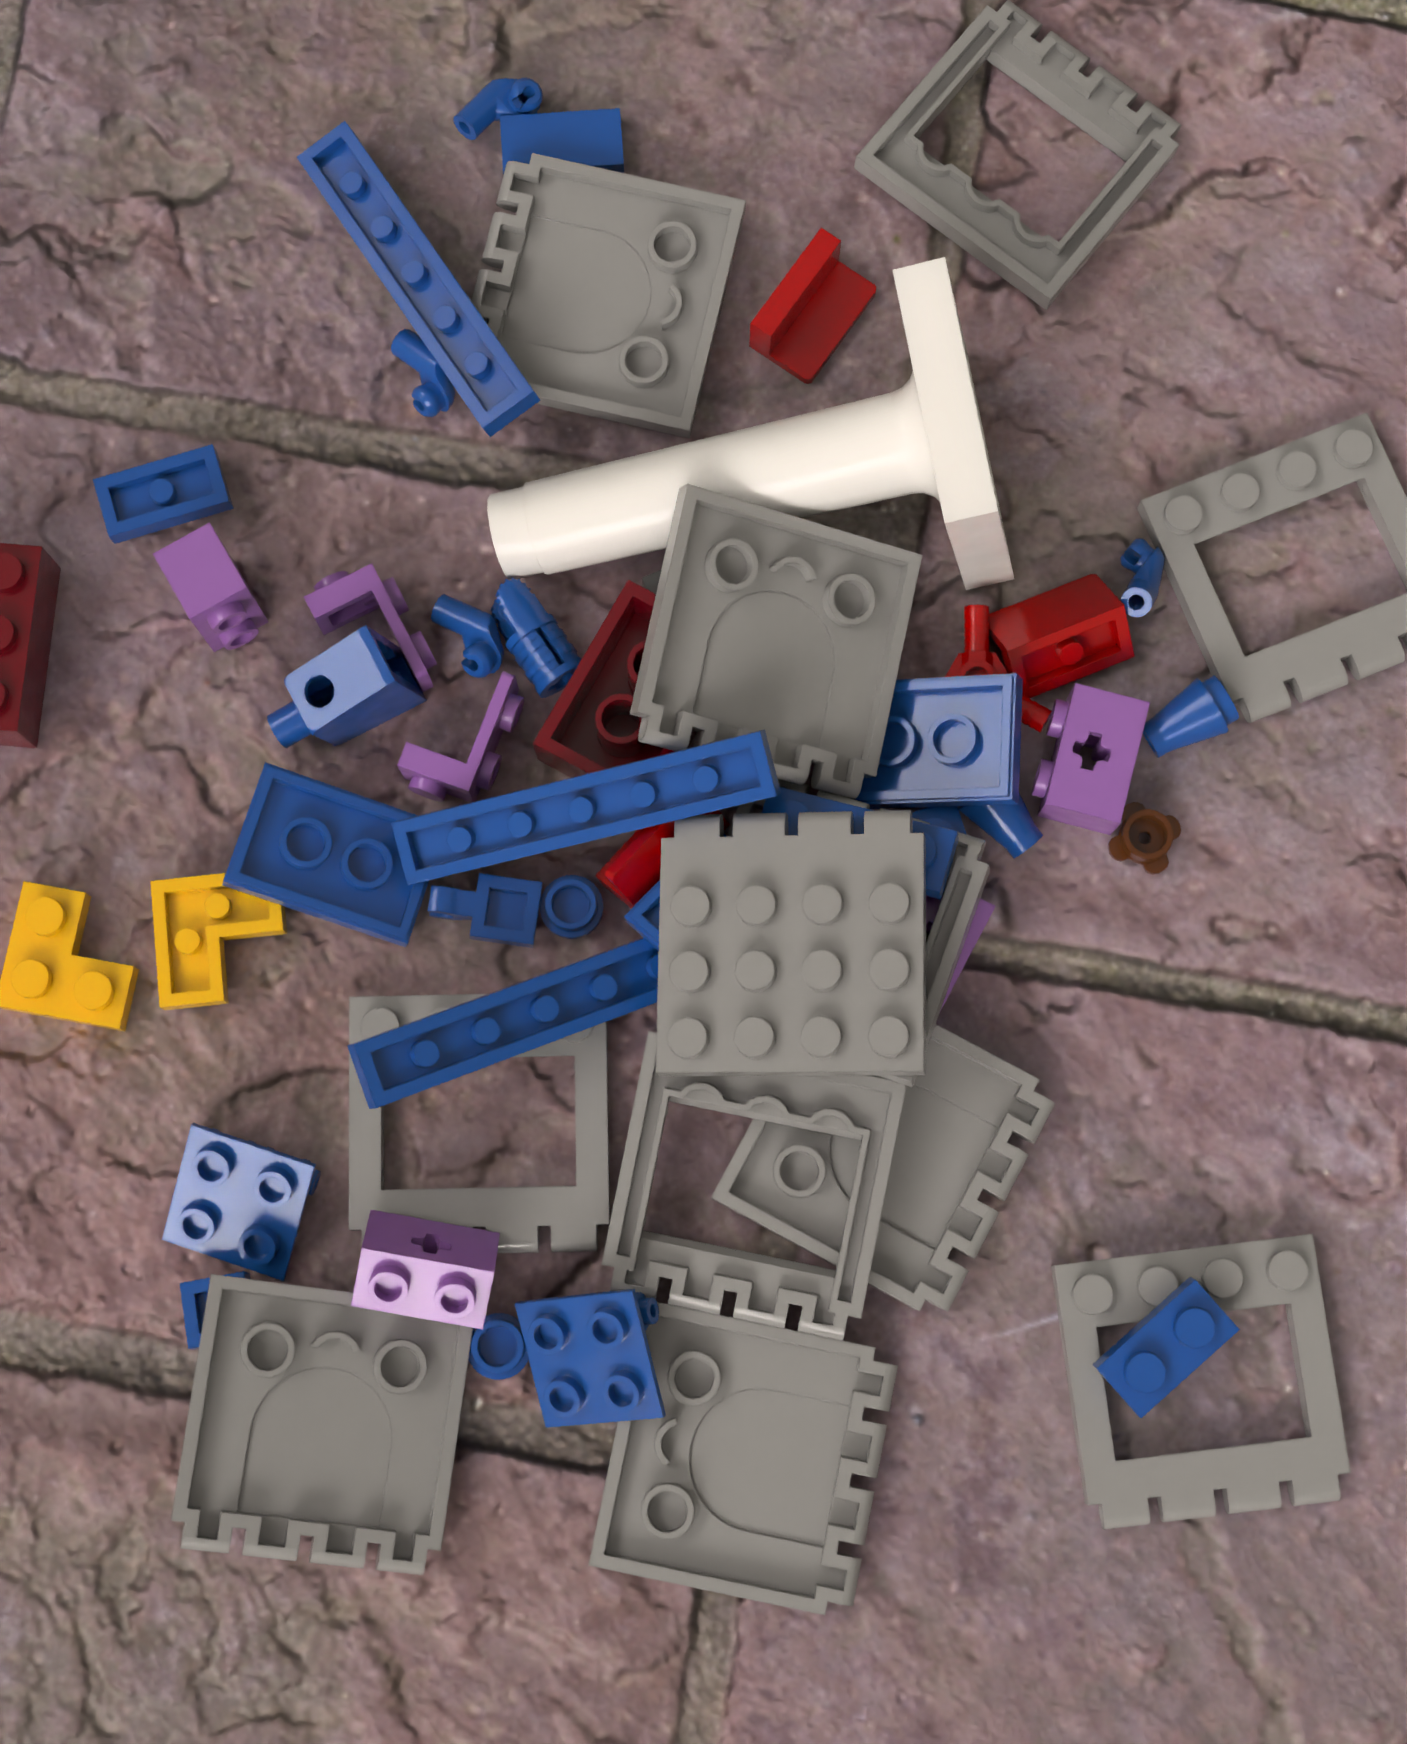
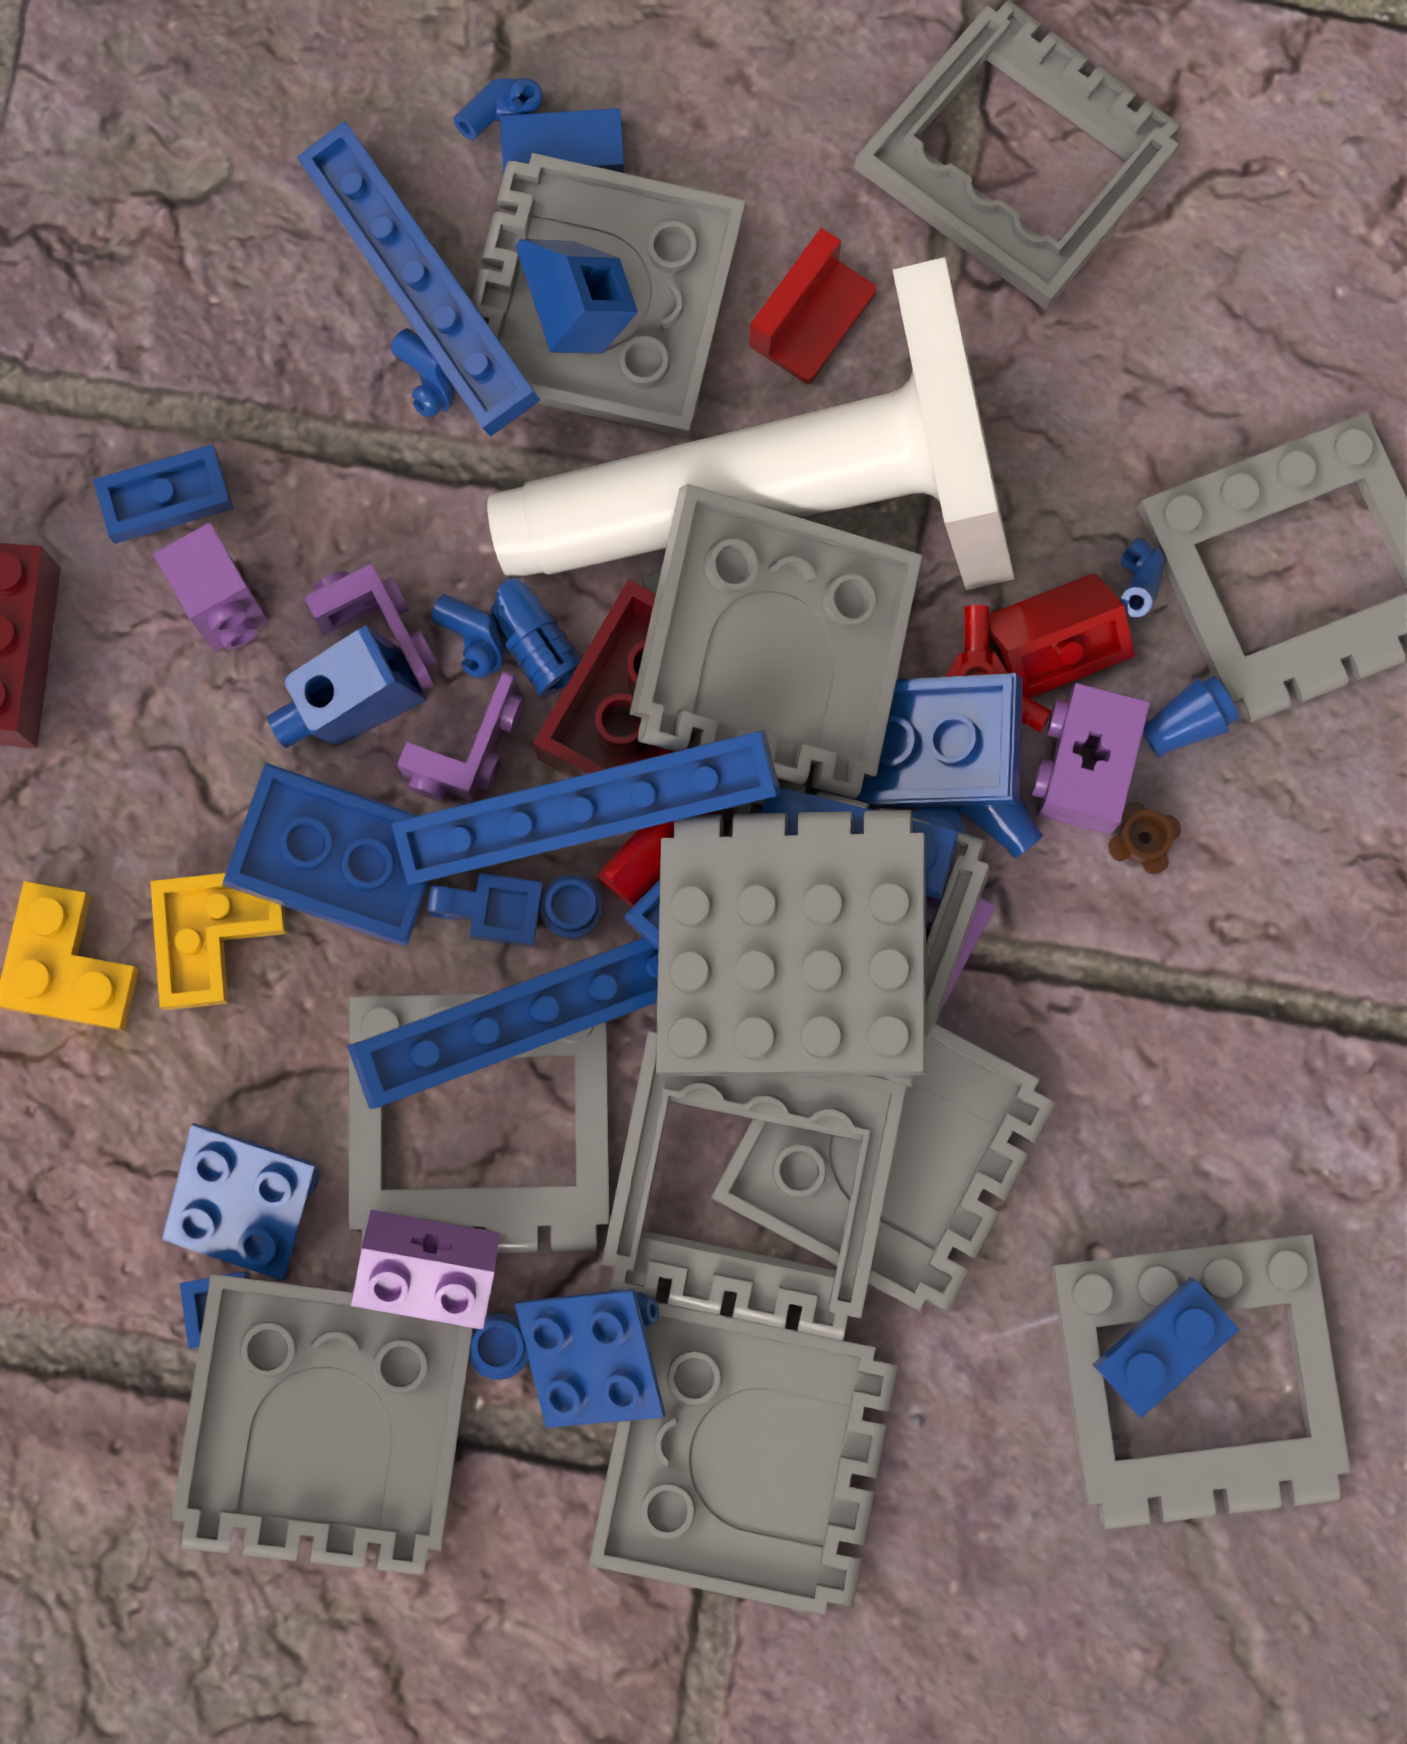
(577, 294): none -> blue slope

